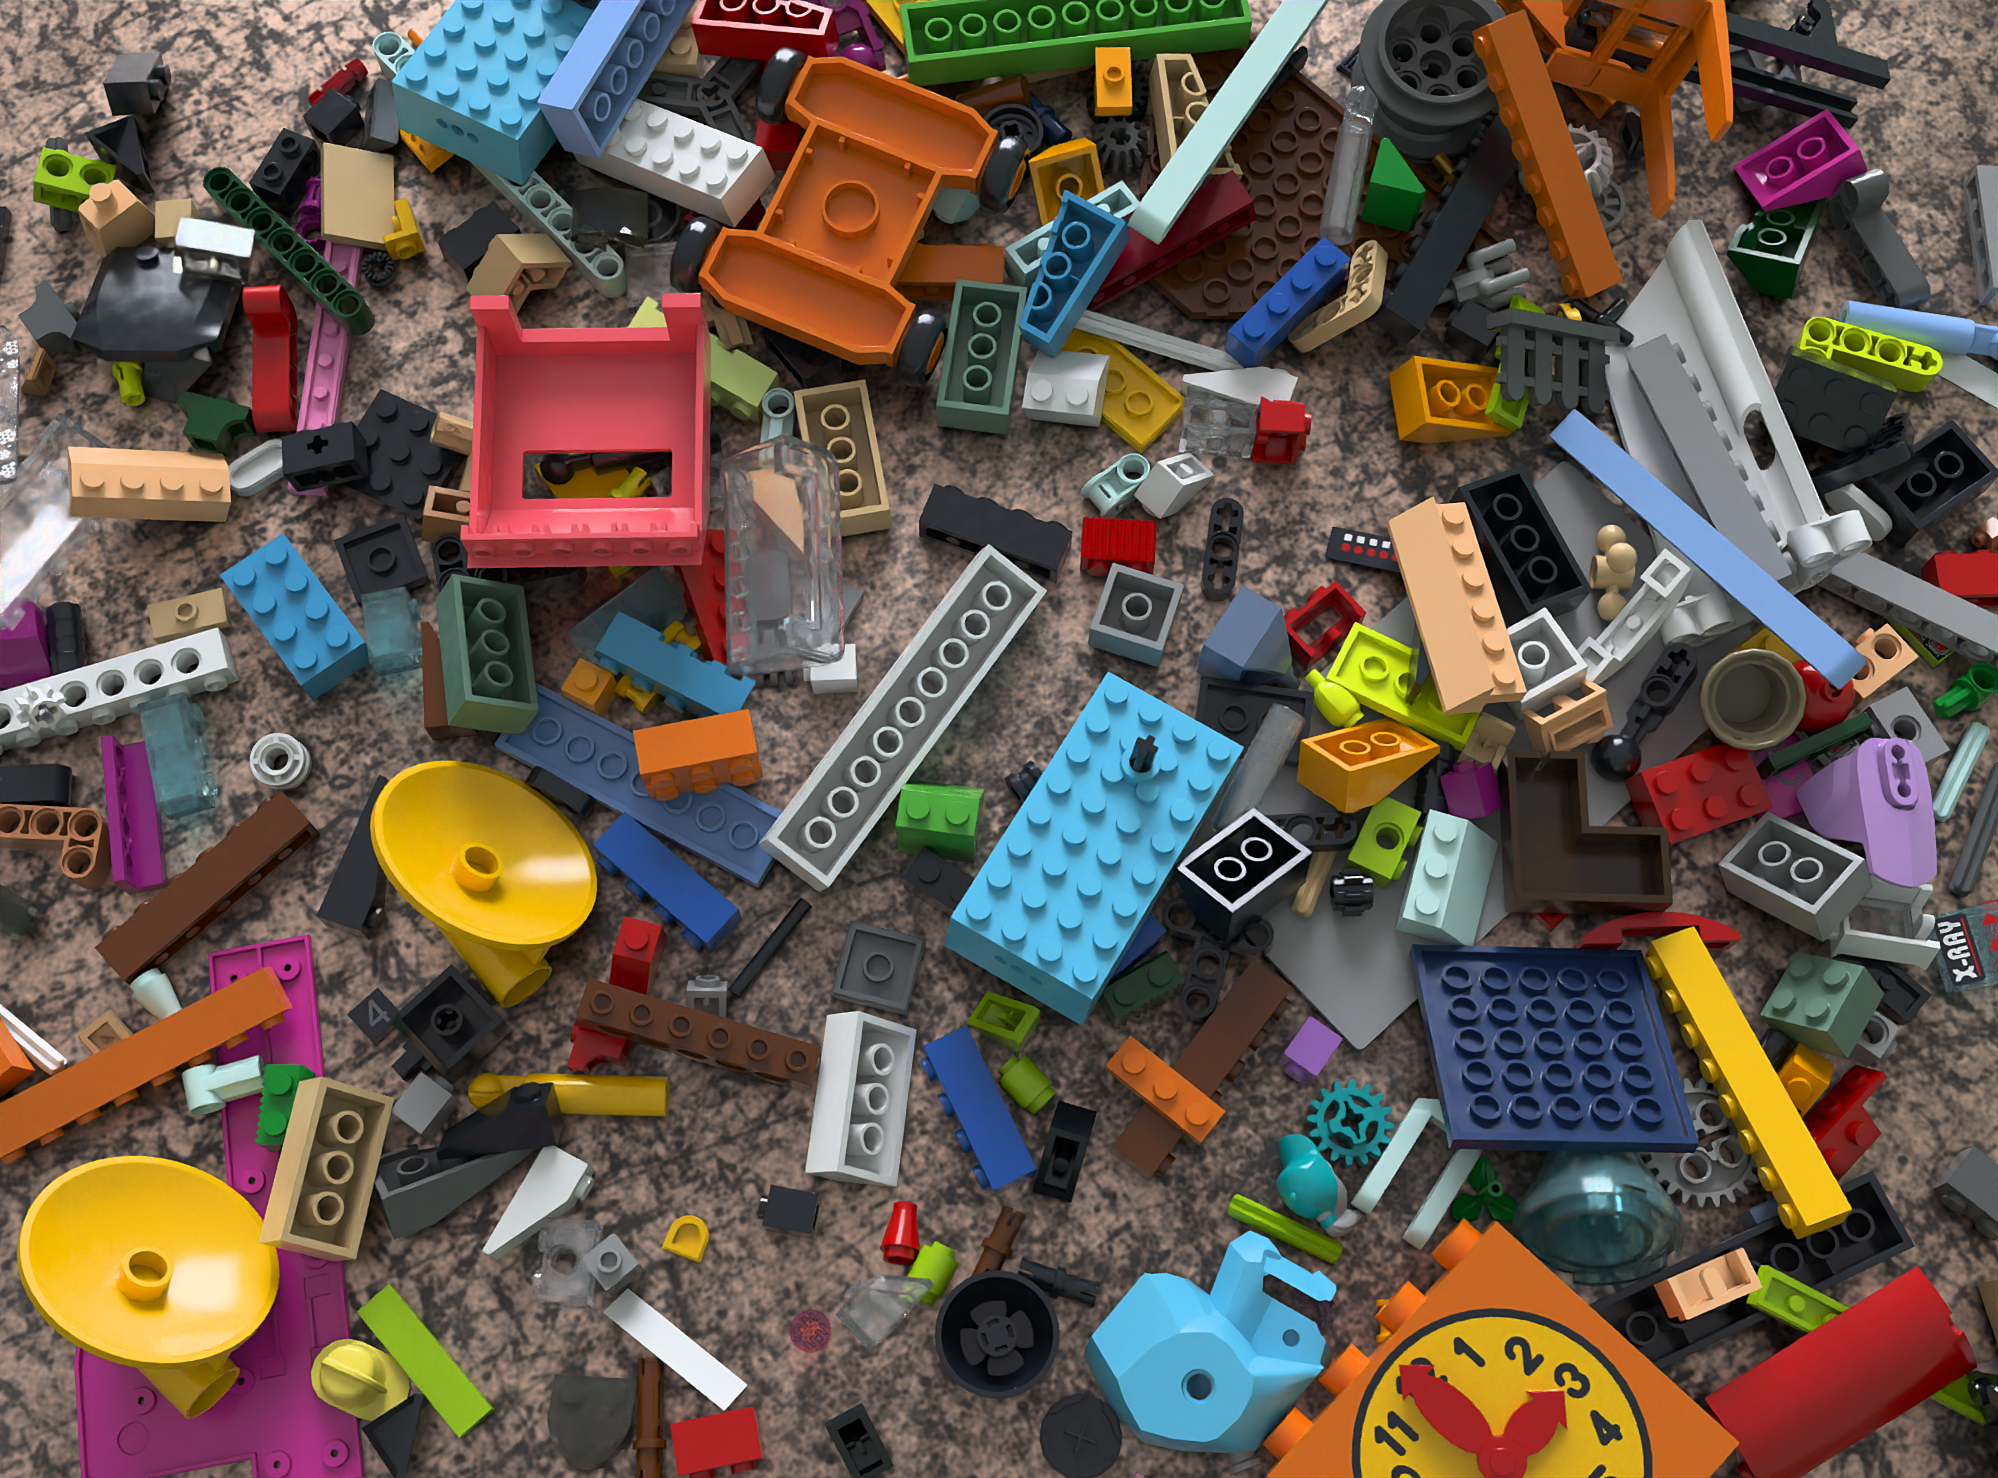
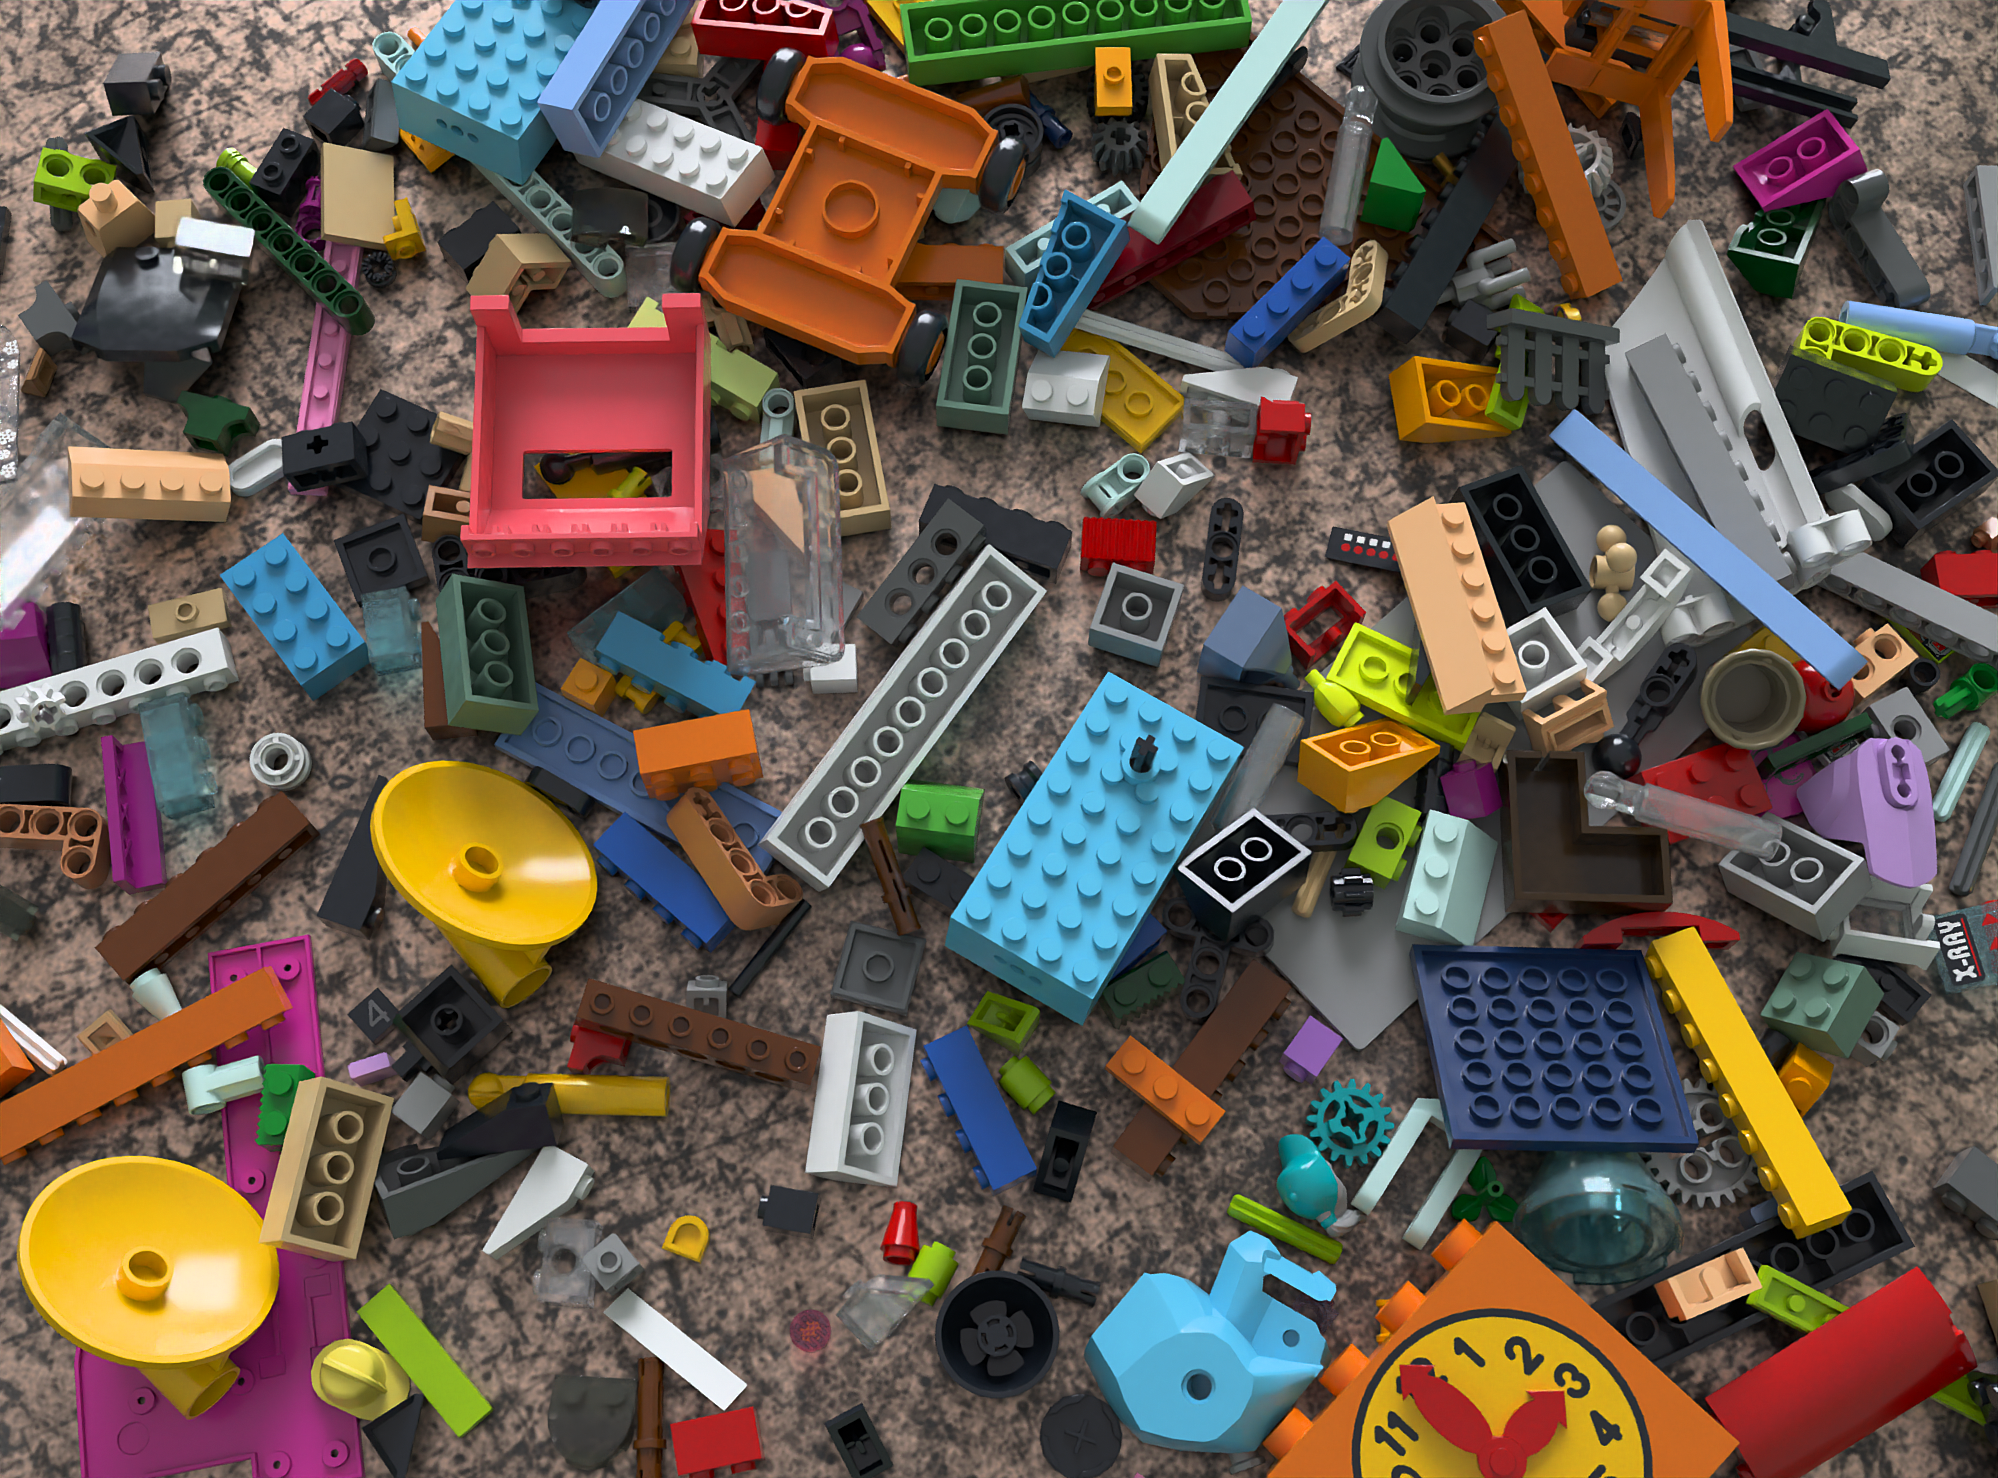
(129, 379): neon yellow pin -> none
(237, 164): none -> lime pin
(274, 357): red beam -> none
(372, 1069): none -> lavender tile
(637, 955): red slope -> none
(727, 865): none -> nougat beam
(890, 876): none -> reddish brown pin
(924, 552): none -> dark grey brick
(1062, 167): light orange slope -> none
(1606, 317): black piece -> none
(1685, 815): none -> clear piece
(1841, 1123): red bracket -> none
(1925, 670): none -> black hose

